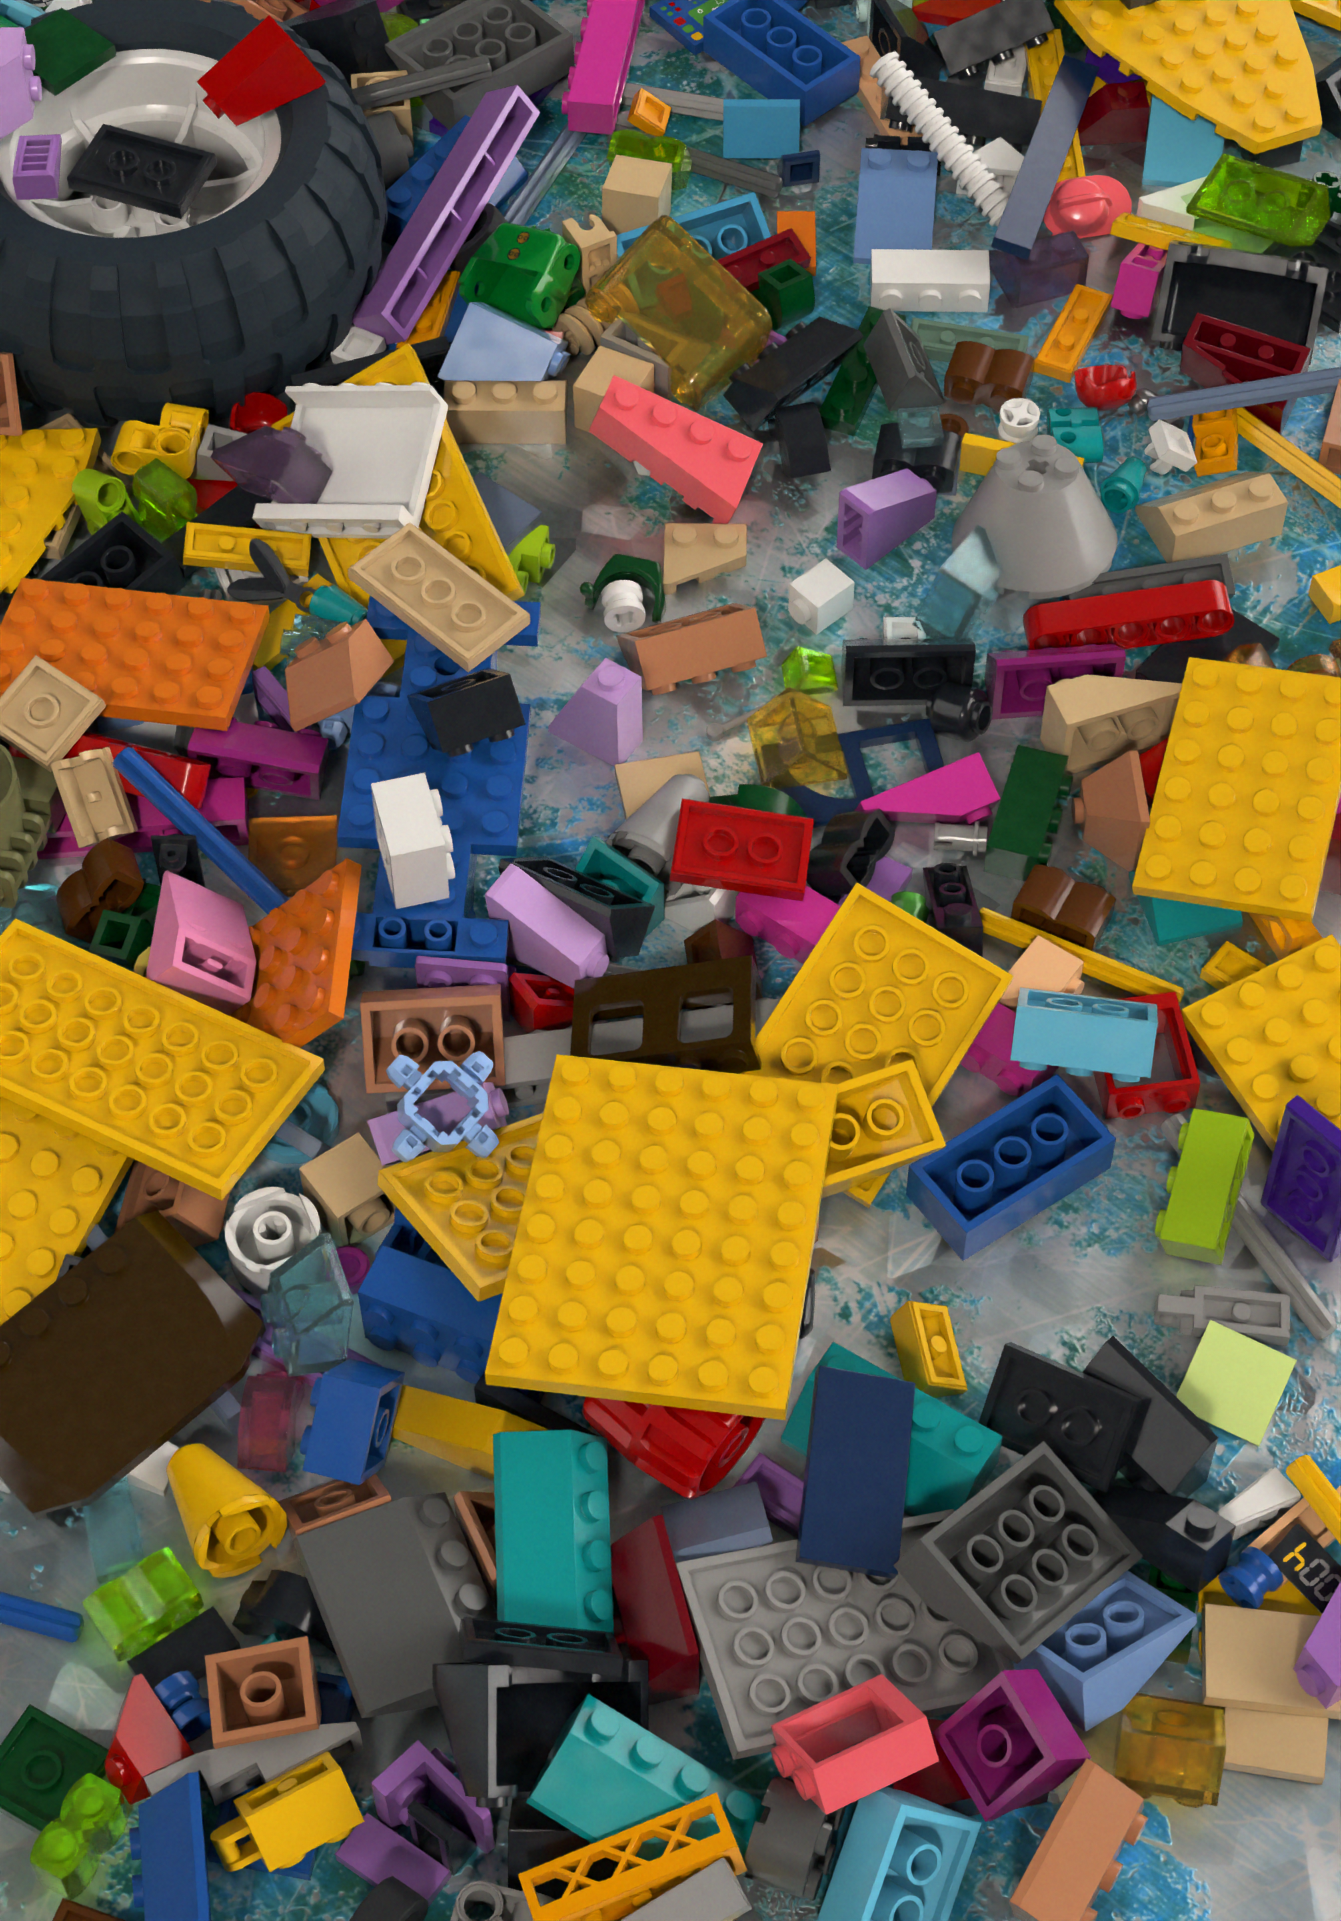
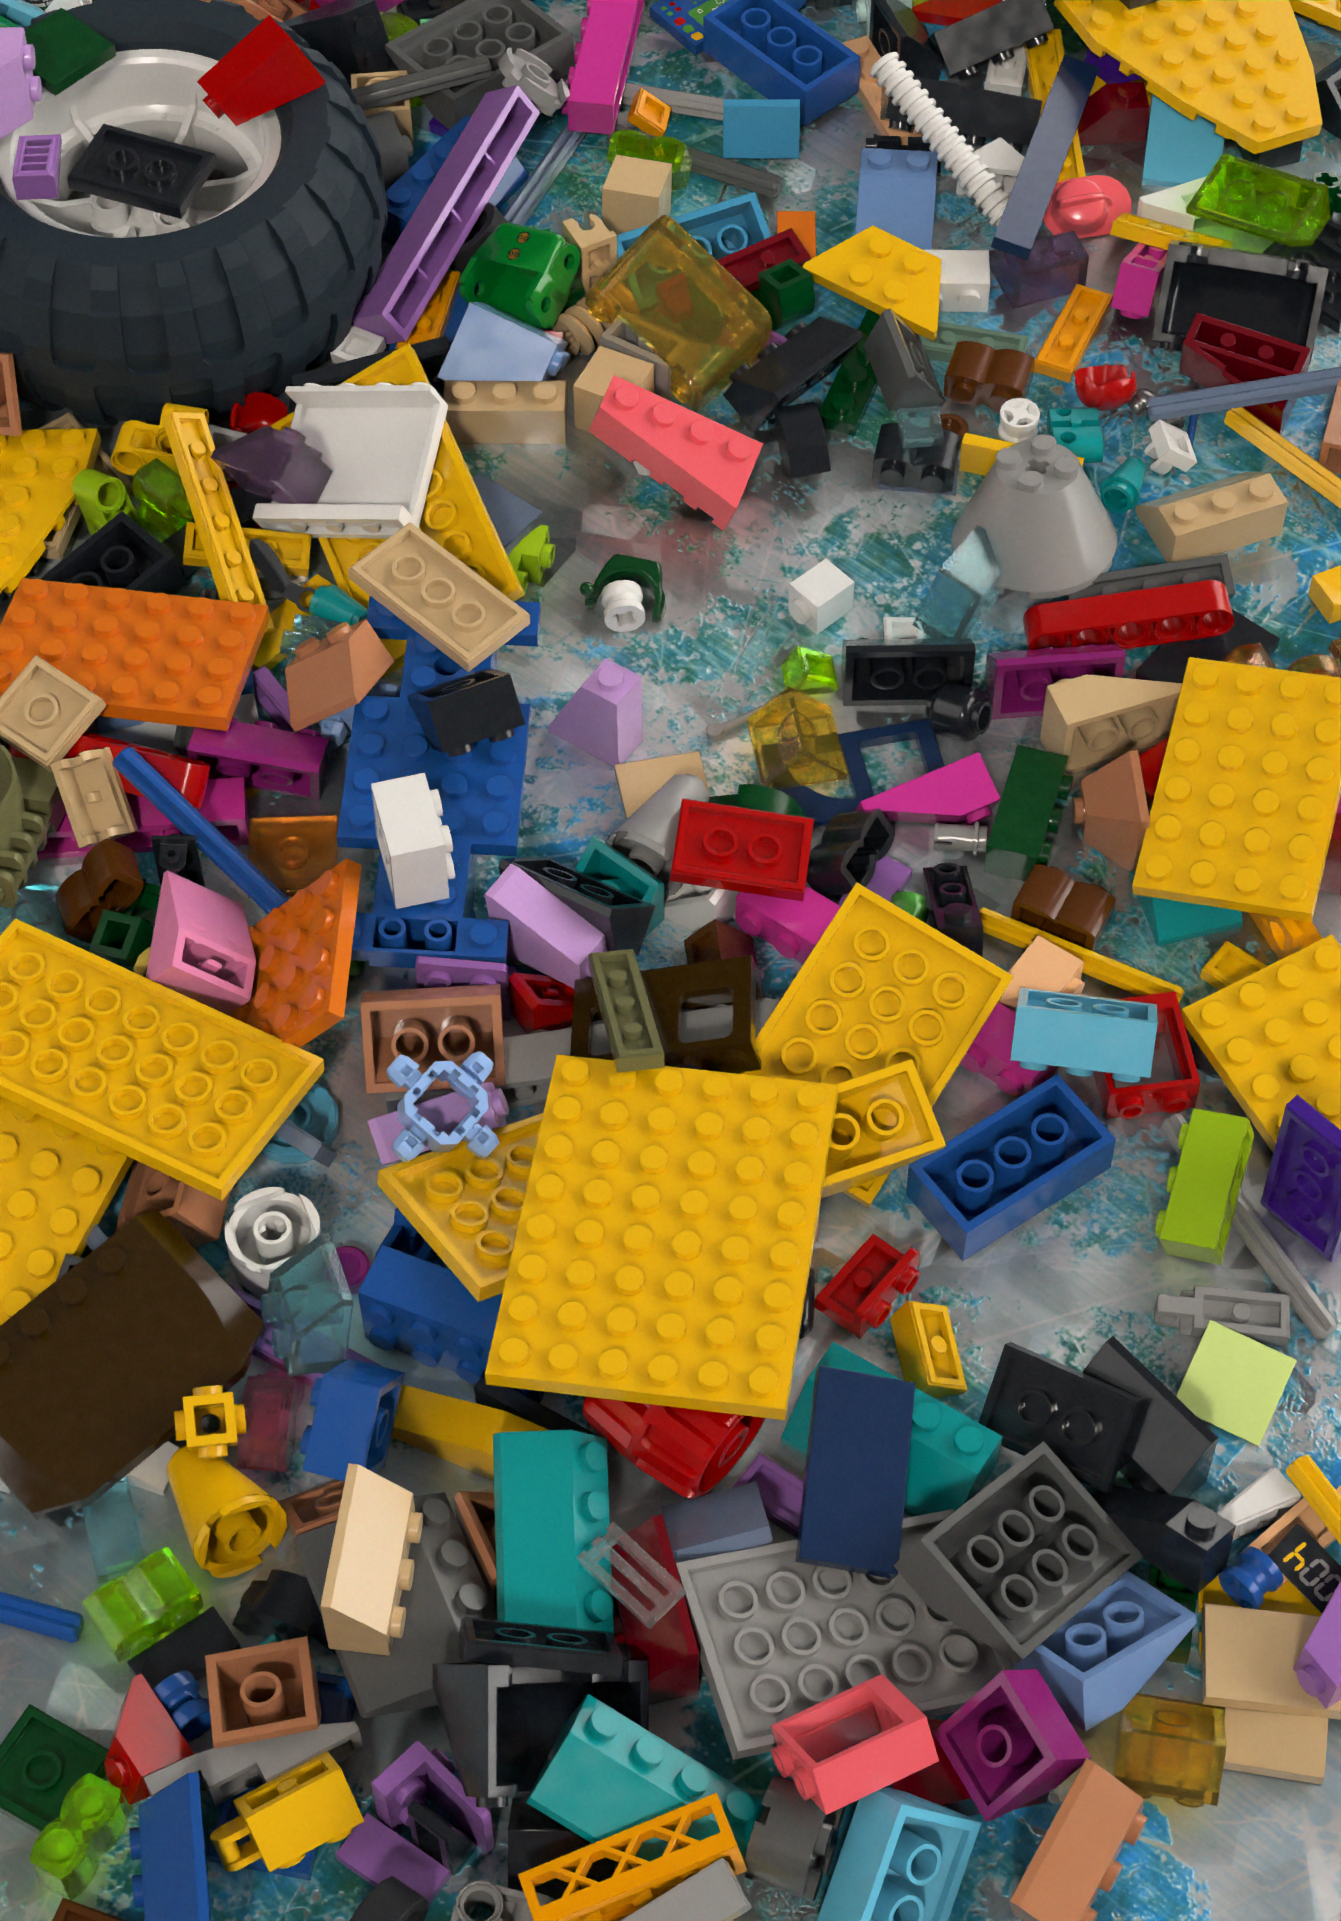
(205, 1402): none -> yellow brick
(213, 510): none -> yellow tile
(347, 1192): tan head -> none
(369, 1564): none -> tan slope
(534, 80): none -> light grey plate
(603, 1547): none -> clear tile
(625, 1011): none -> olive tile
(694, 647): nougat slope -> none
(701, 551): tan wing -> none
(799, 168): dark blue slope -> none
(868, 1285): none -> red bracket
(882, 514): medium lavender slope -> none
(883, 274): none -> yellow wing
(1216, 442): light orange slope -> none

